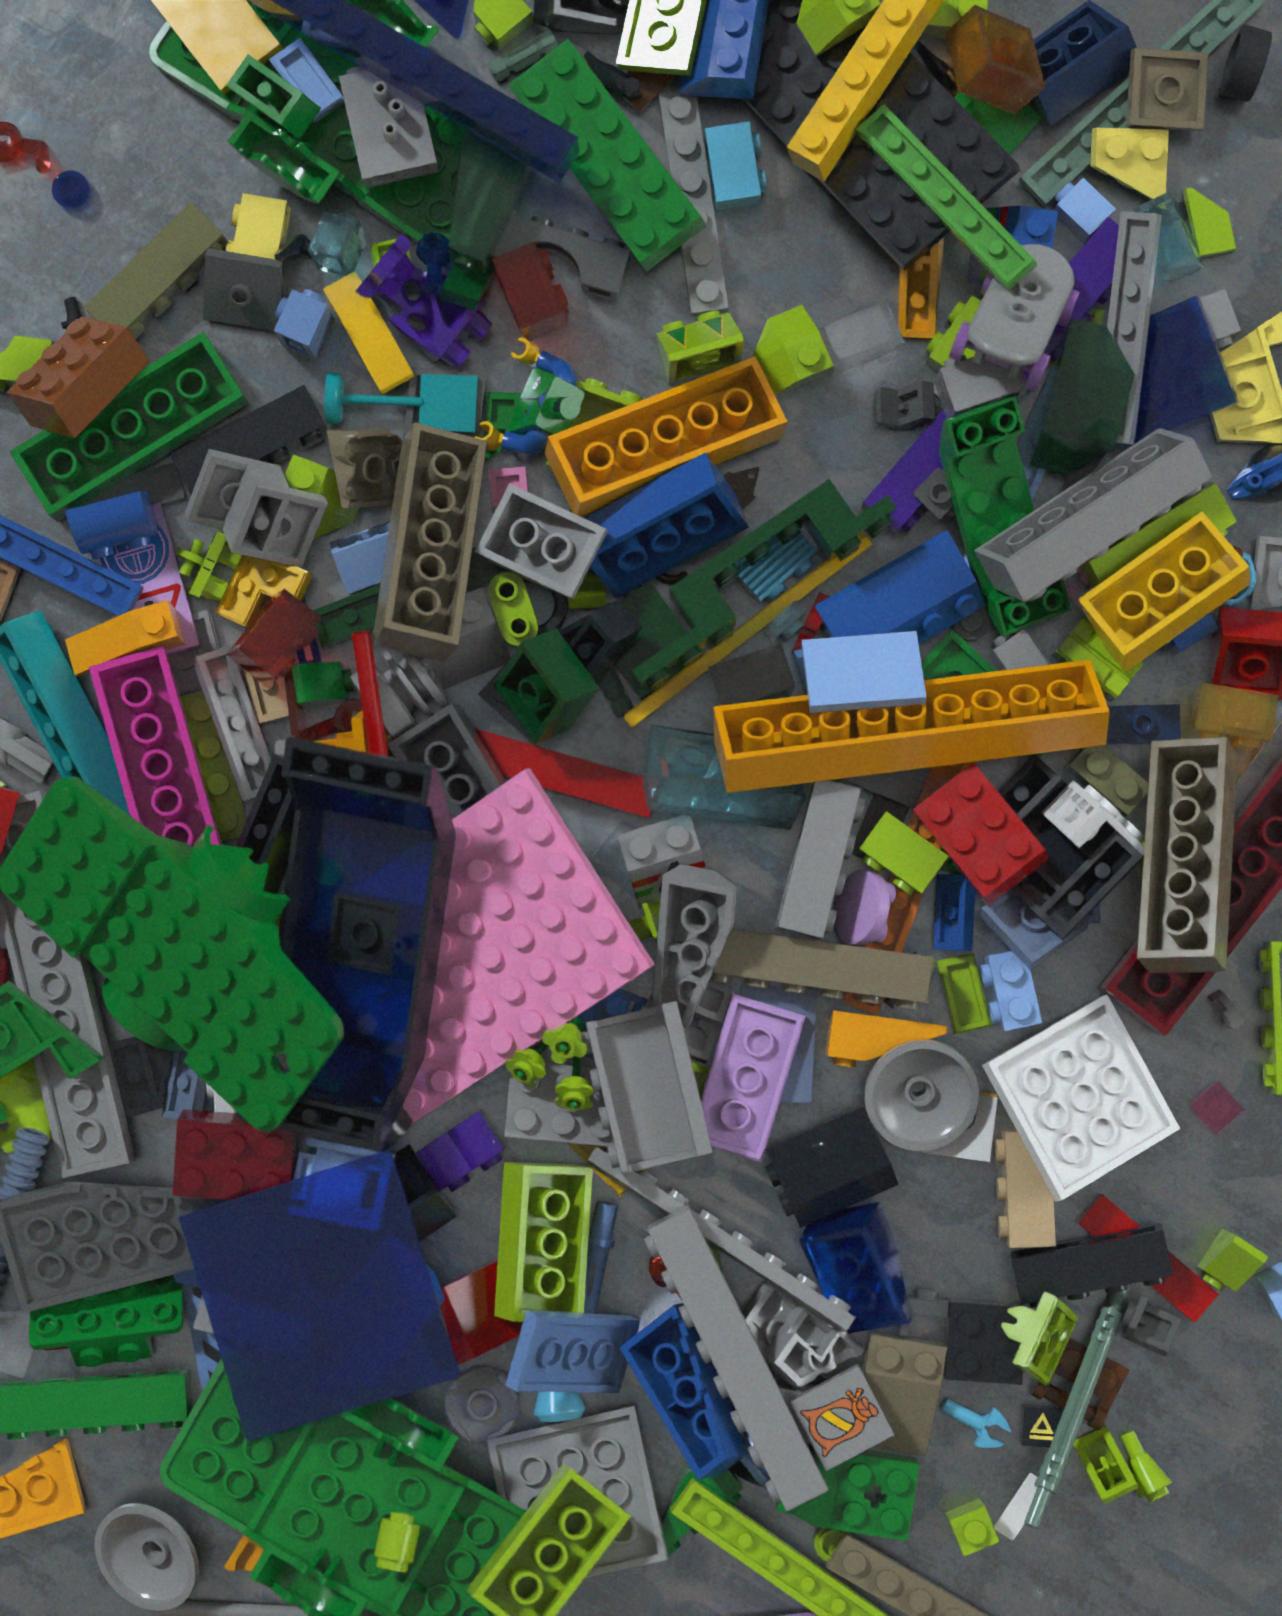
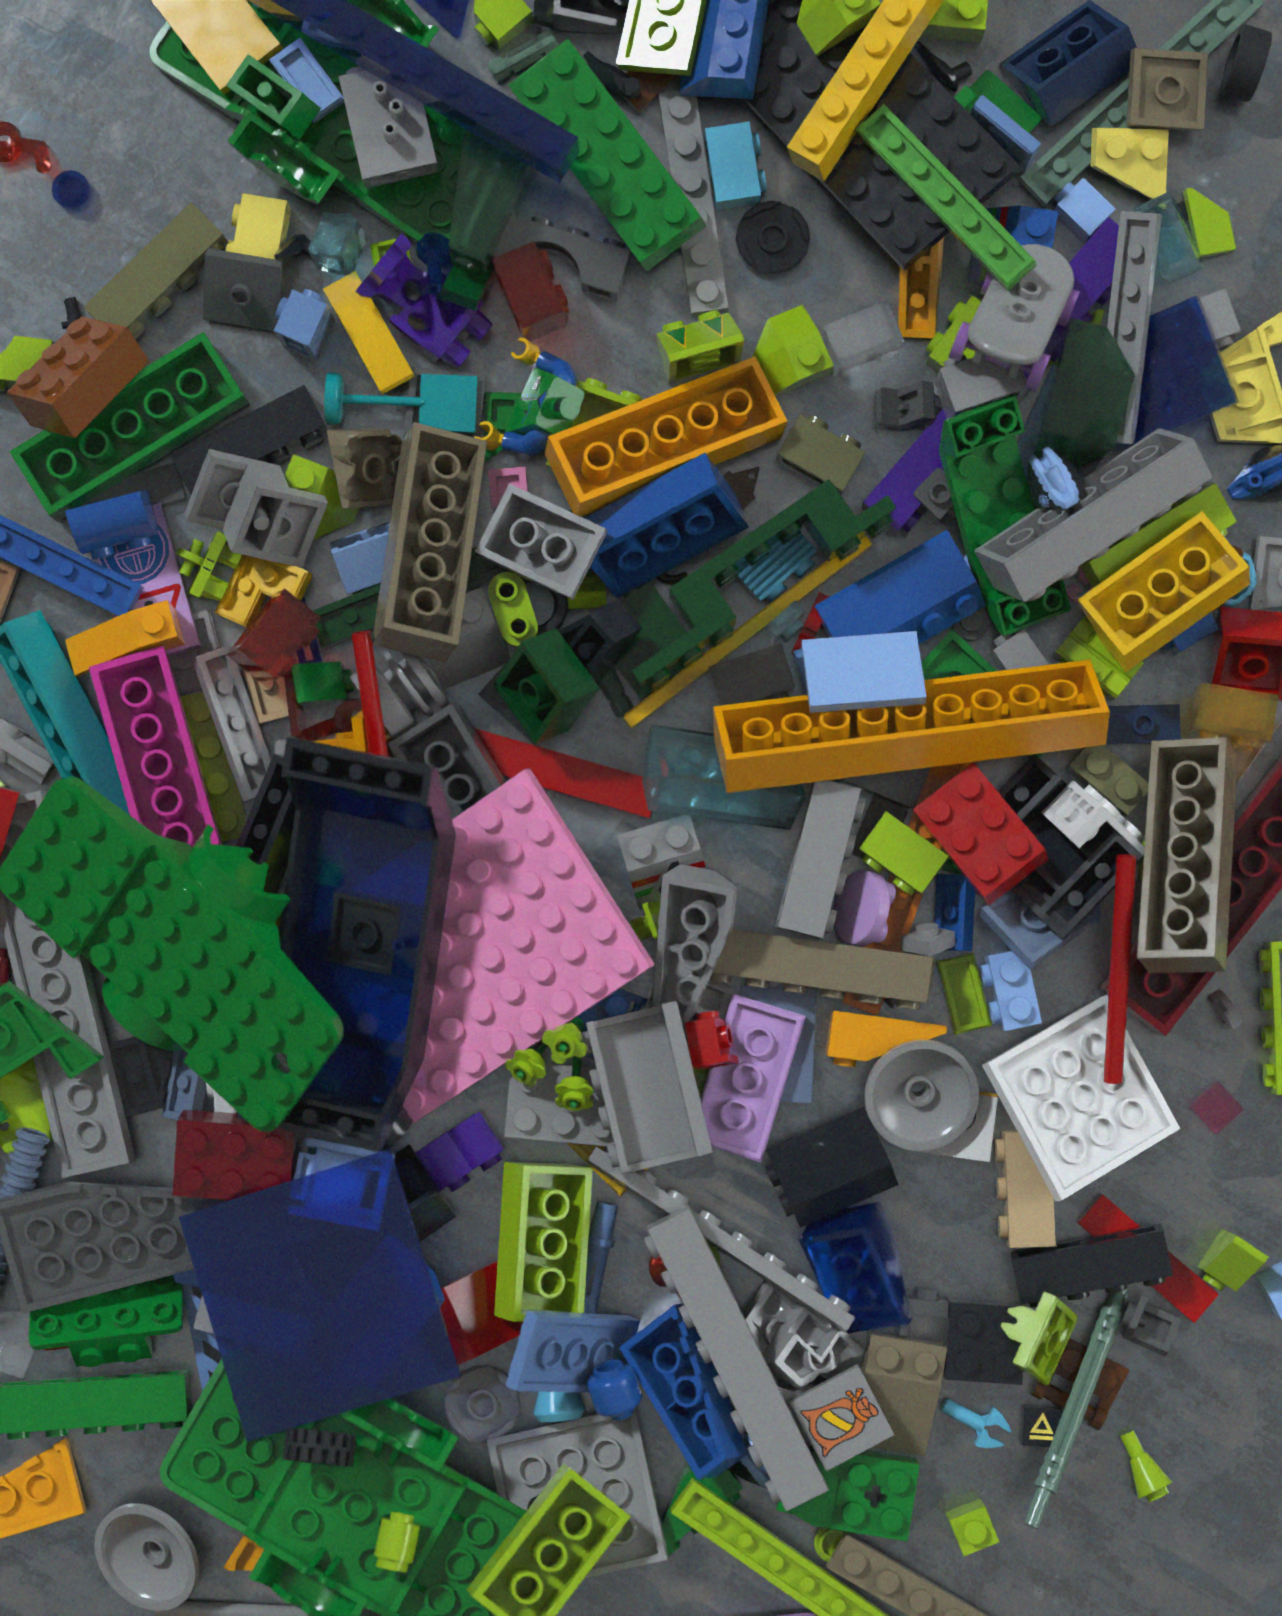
(319, 1447): none -> black tyre
(614, 1389): none -> blue head
(710, 1041): none -> red brick
(772, 238): none -> black tile
(819, 453): none -> olive brick
(928, 940): none -> light grey plate
(994, 59): clear orange brick -> none
(1006, 132): none -> medium blue tile
(1015, 1514): white sticker -> none
(1053, 480): none -> light blue hat
(1104, 1465): lime slope -> none
(1119, 968): none -> red piece

